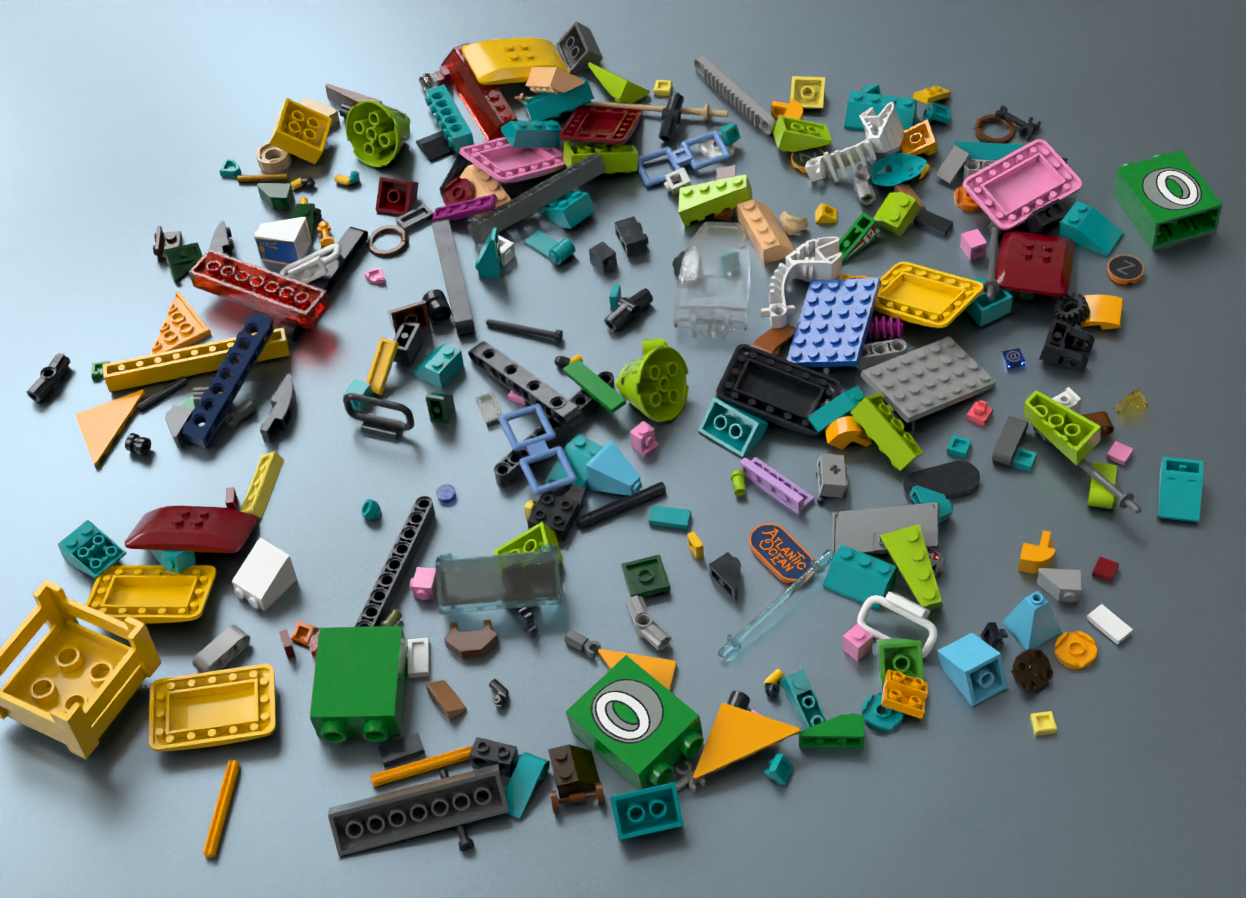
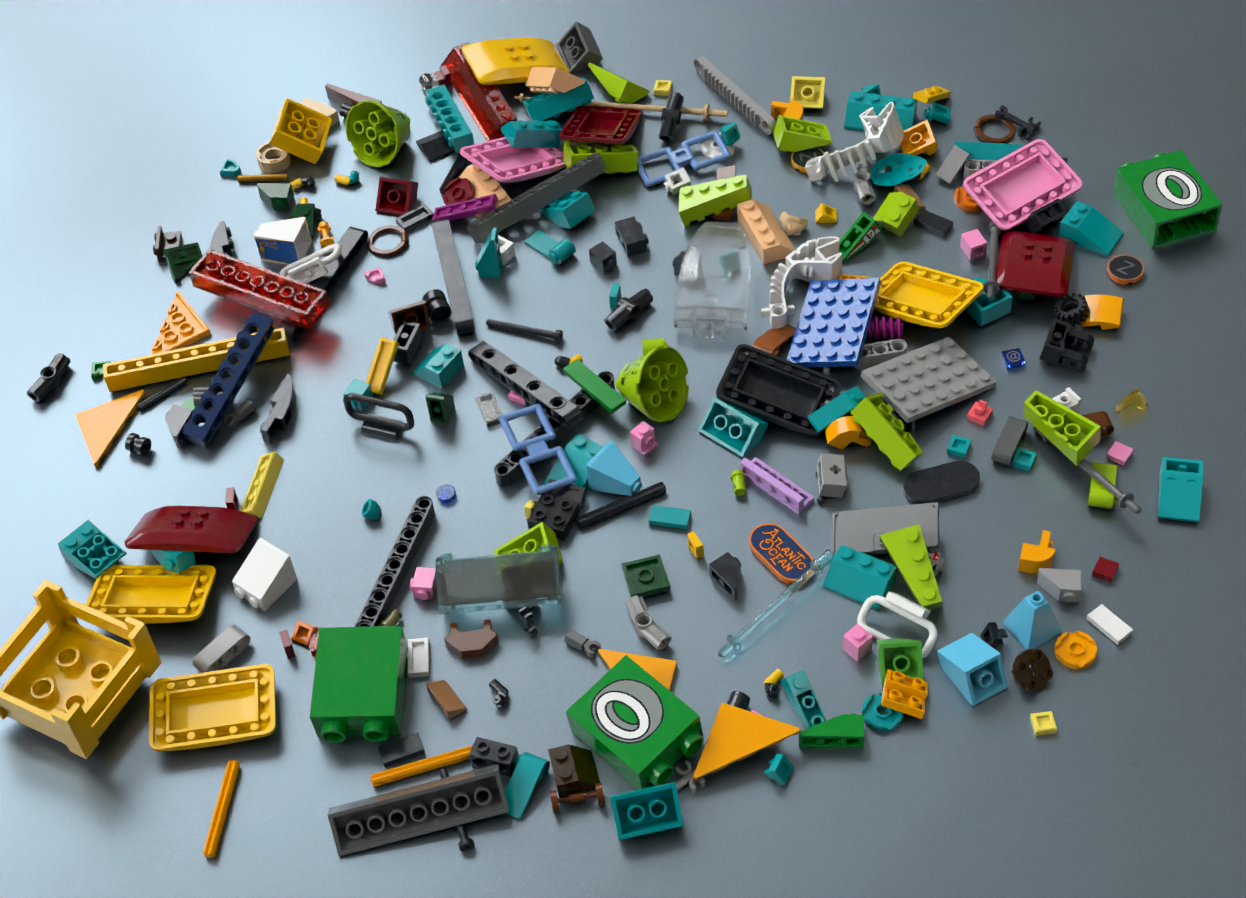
(922, 495): teal slope -> none

